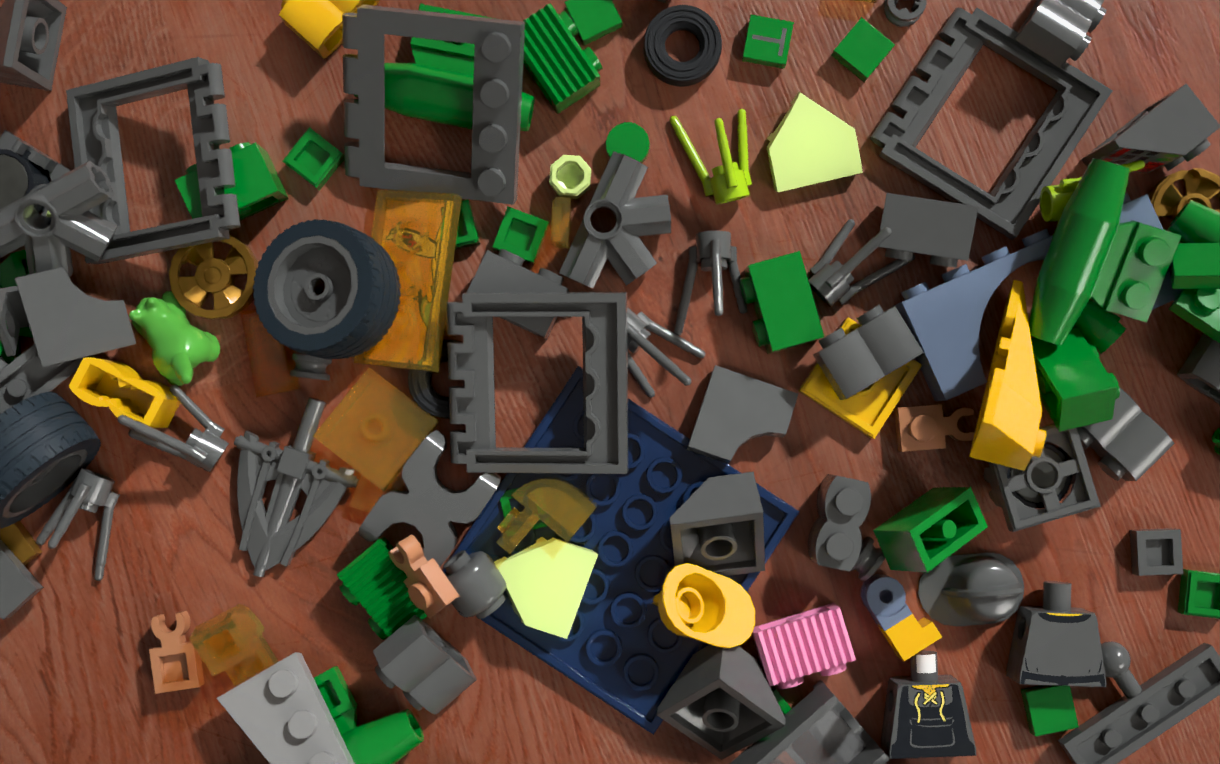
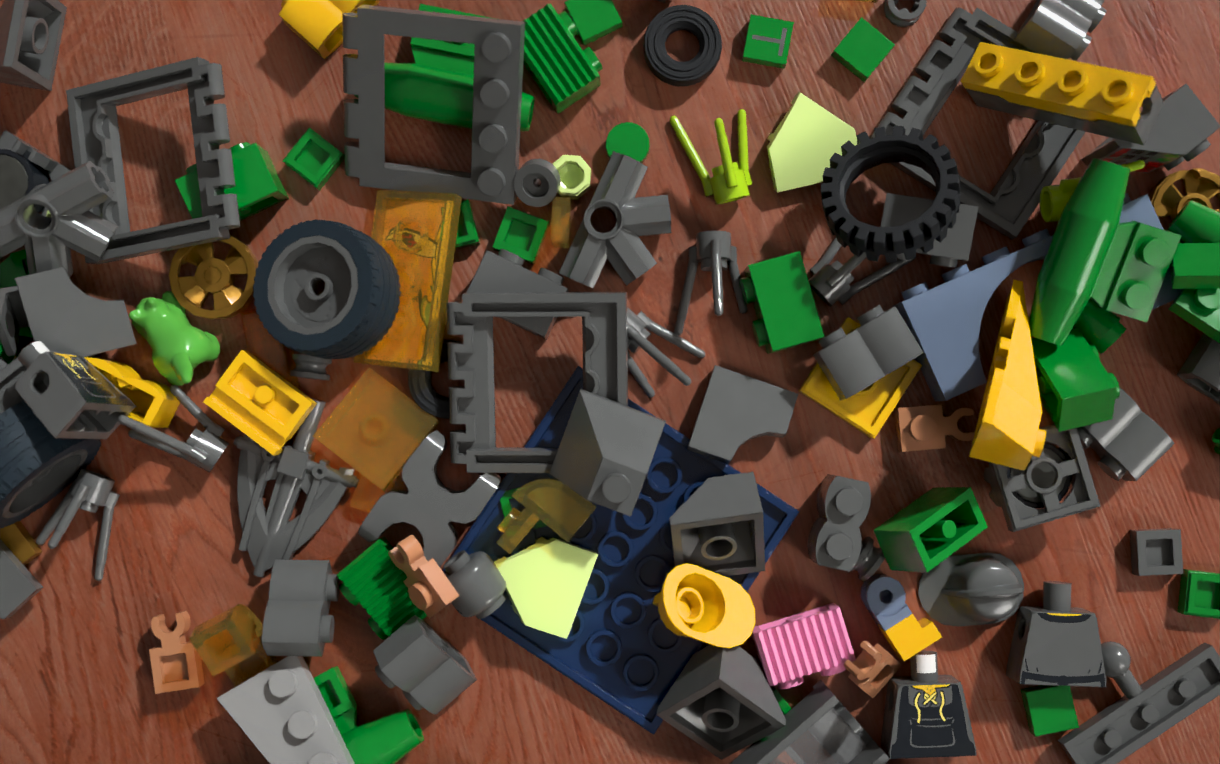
(70, 394): none -> dark grey torso
(260, 402): none -> yellow plate
(299, 607): none -> dark grey brick
(537, 182): none -> dark grey tile
(607, 451): none -> dark grey slope
(872, 668): none -> nougat plate
(891, 149): none -> black tyre
(1064, 92): none -> yellow piece

